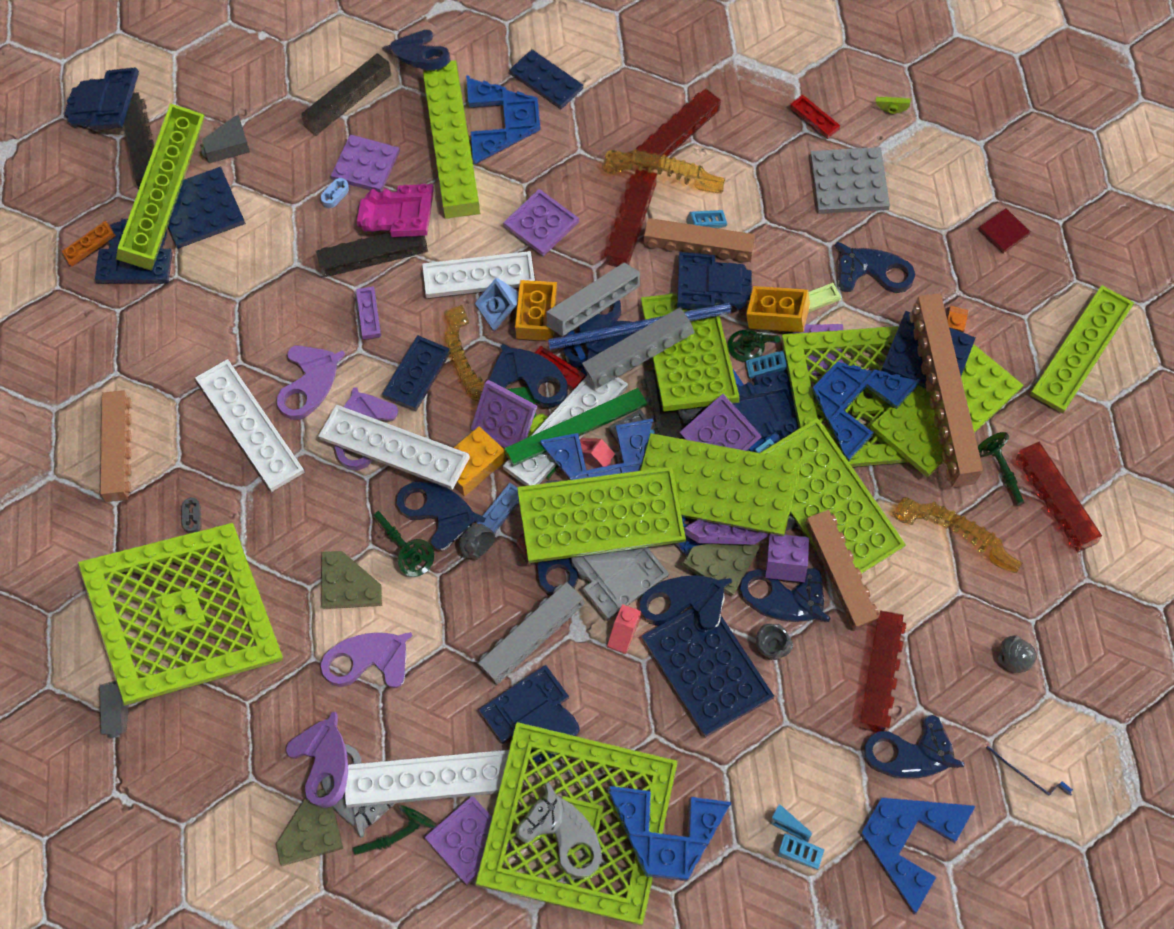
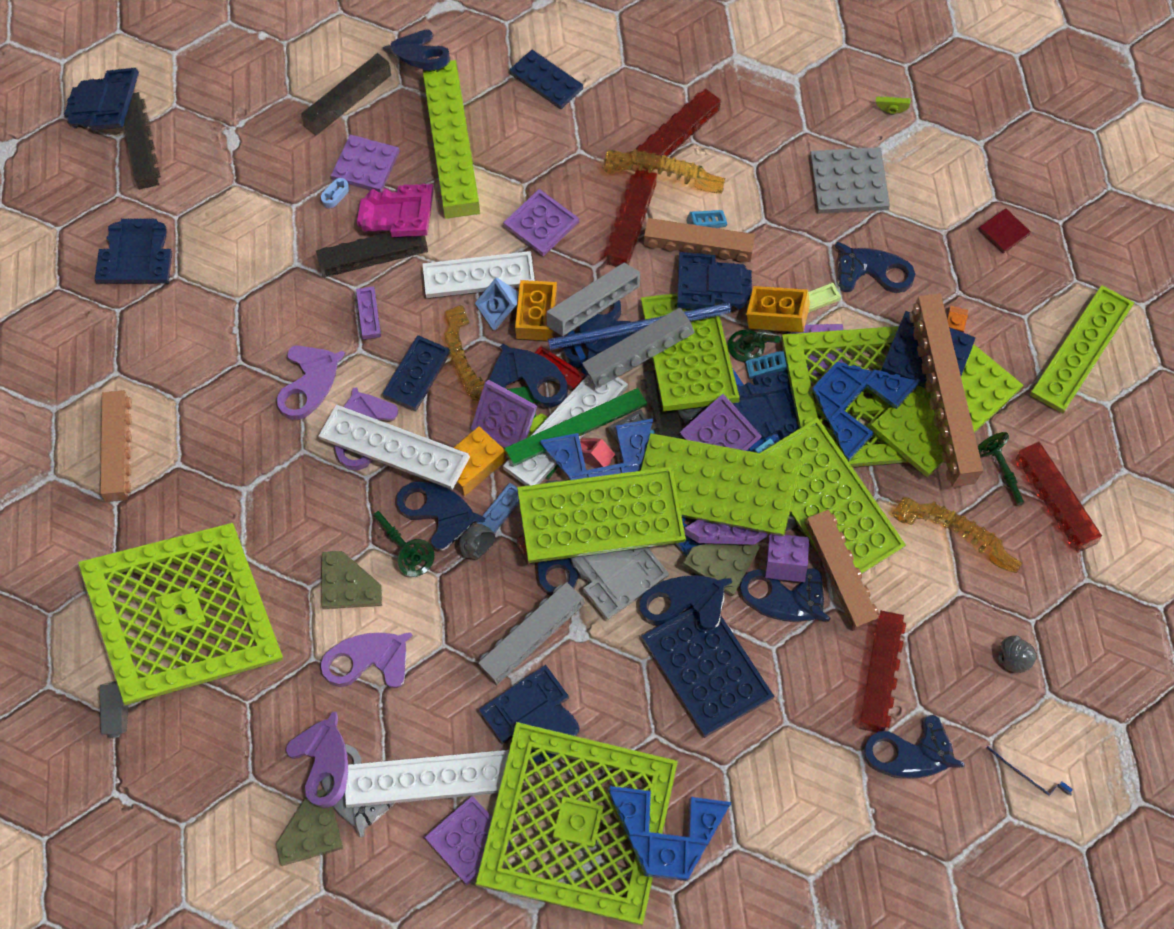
(88, 243): orange tile -> none
(160, 187): lime brick -> none
(187, 516): dark grey beam -> none
(204, 208): dark blue plate -> none
(225, 141): dark grey slope -> none
(250, 425): white plate -> none
(415, 819): dark green dish -> none
(520, 116): blue wing -> none
(559, 817): light grey animal -> none
(624, 629): coral slope -> none
(773, 641): dark grey hair -> none
(787, 822): dark azure slope -> none
(798, 858): dark azure slope -> none
(815, 116): red plate -> none
(892, 826): blue wing -> none

